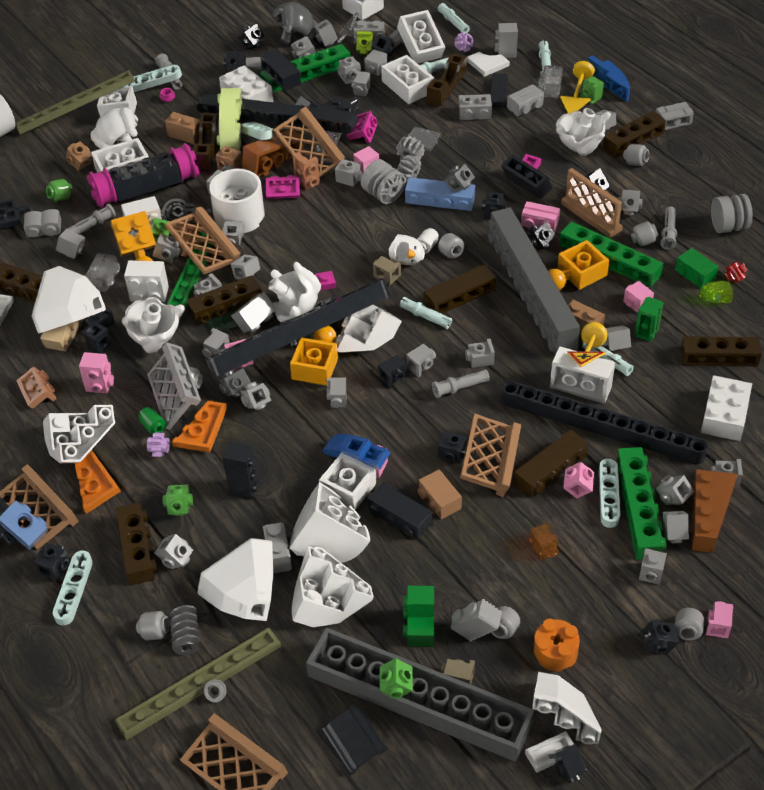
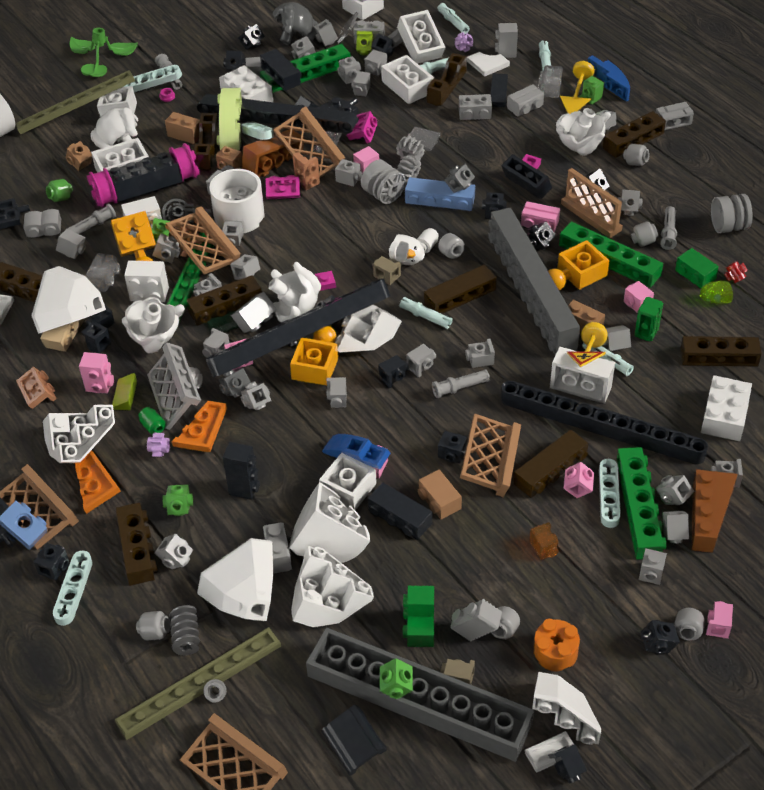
(98, 39): none -> bright green plant
(125, 392): none -> lime slope

